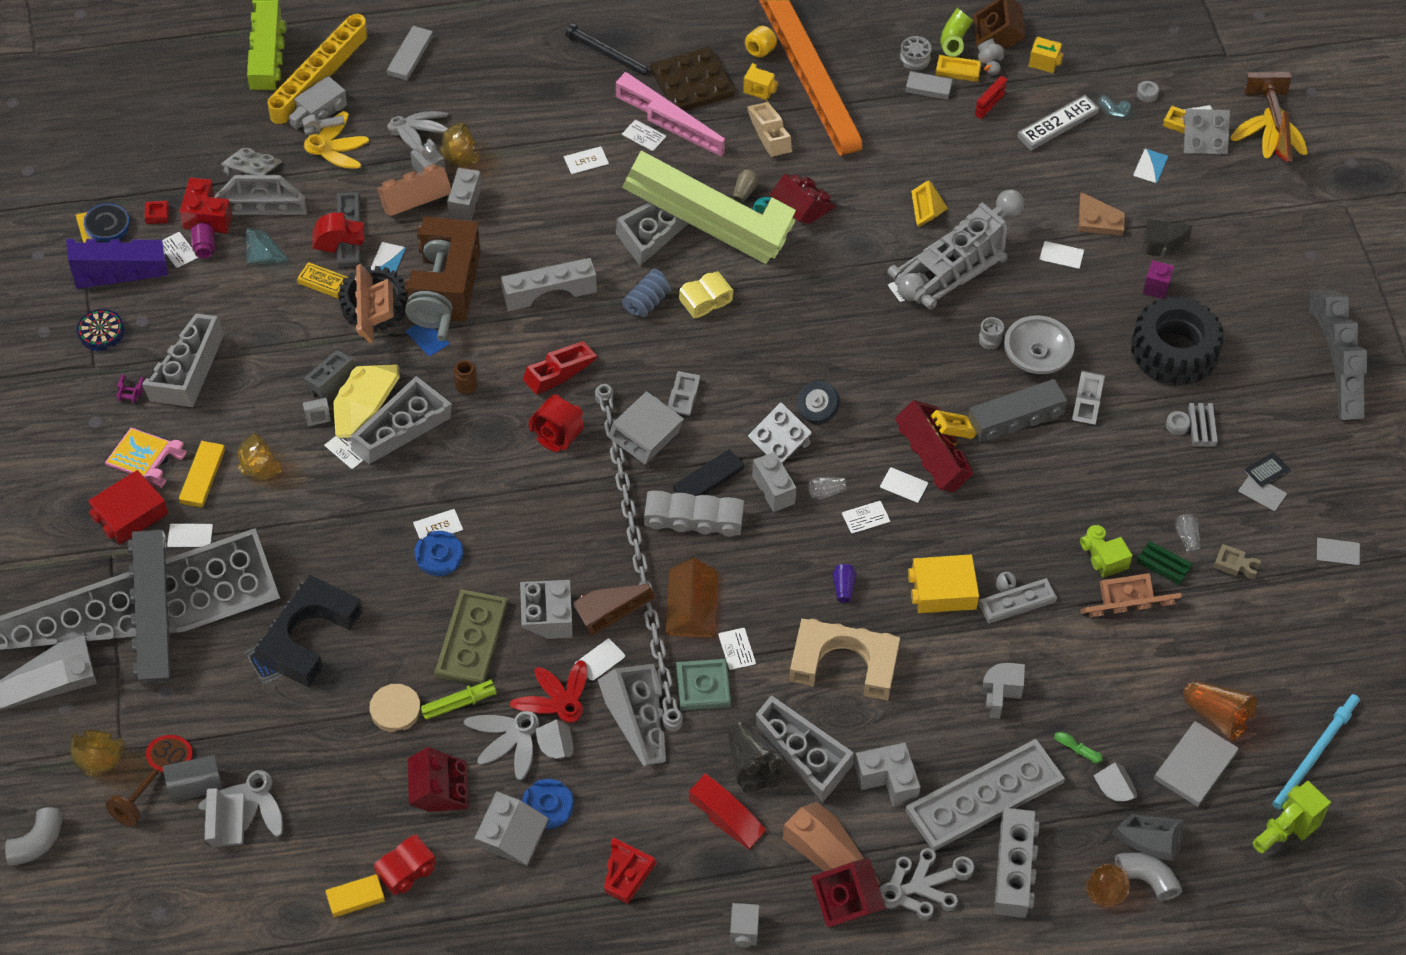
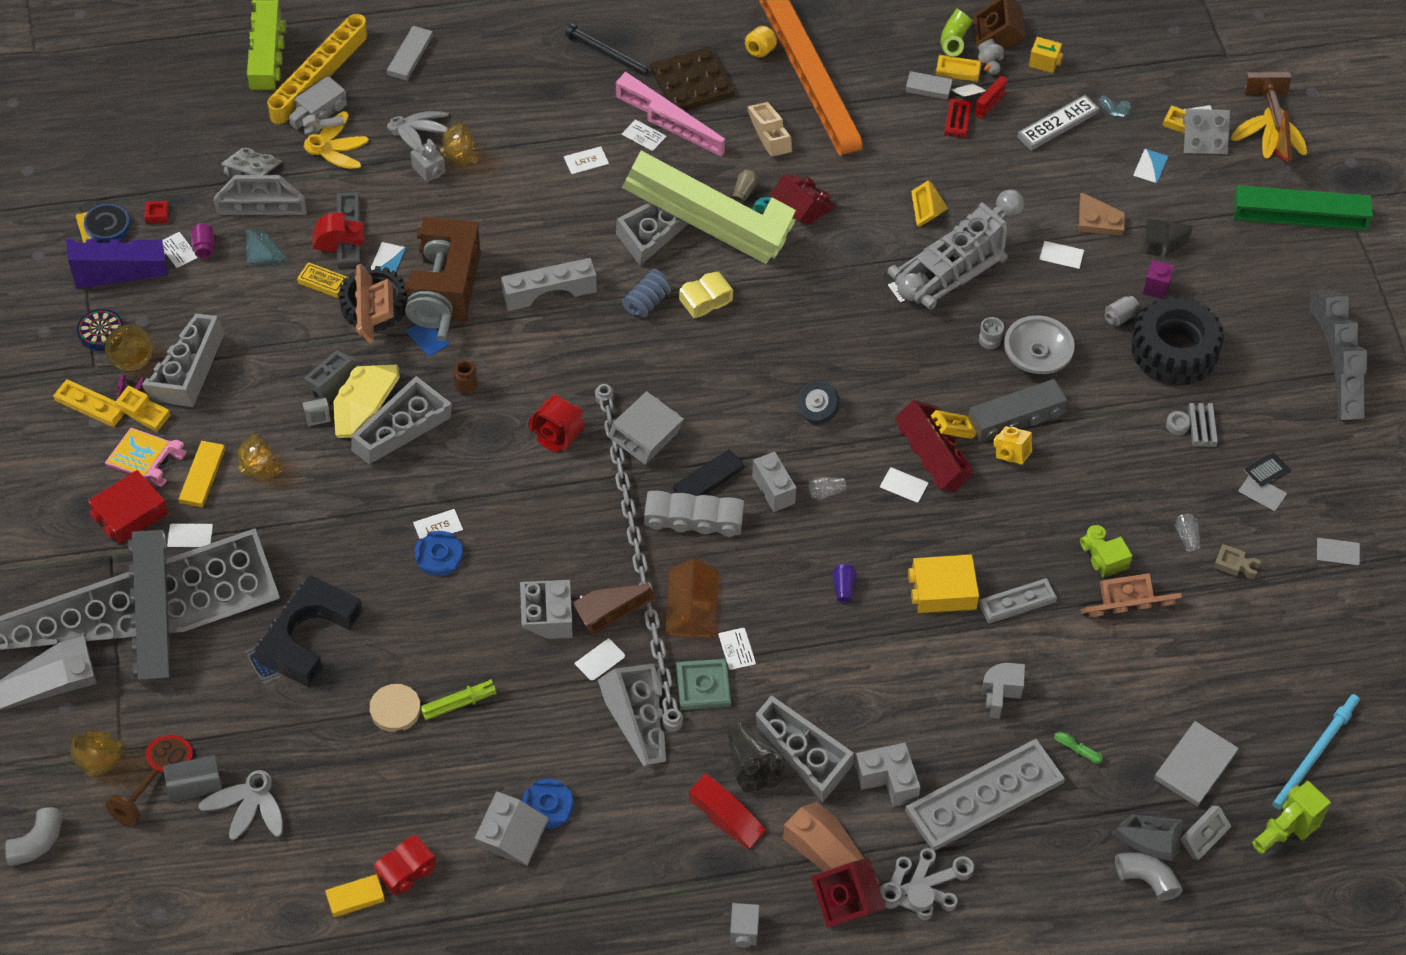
(88, 403): none -> yellow tile
(129, 347): none -> clear yellow cylinder
(141, 409): none -> yellow slope
(202, 207): red brick -> none
(224, 818): light grey panel -> none
(342, 449): white sticker -> none
(414, 189): nougat brick -> none
(437, 781): dark red slope -> none
(464, 194): light grey brick -> none
(471, 637): olive tile -> none
(514, 735): light grey plant -> none
(555, 740): light grey brick -> none
(558, 367): red slope -> none
(560, 697): red plant -> none
(626, 870): red wing -> none
(684, 393): light grey slope -> none
(759, 83): yellow brick -> none
(780, 433): hinge -> none
(819, 638): tan arch -> none
(865, 517): white sticker -> none
(915, 54): light grey wheel -> none
(920, 897): none -> light grey tile
(956, 131): none -> red tile
(968, 90): none -> white sticker
(1002, 584): light grey hinge -> none
(1007, 899): light grey brick -> none
(1013, 445): none -> yellow brick
(1088, 397): light grey slope -> none
(1108, 885): clear orange hair -> none
(1116, 783): light grey brick -> none
(1121, 310): none -> light grey brick
(1147, 91): light grey tile -> none
(1166, 560): dark green tile -> none
(1205, 832): none -> light grey plate
(1221, 707): clear orange cone -> none
(1302, 207): none -> green brick

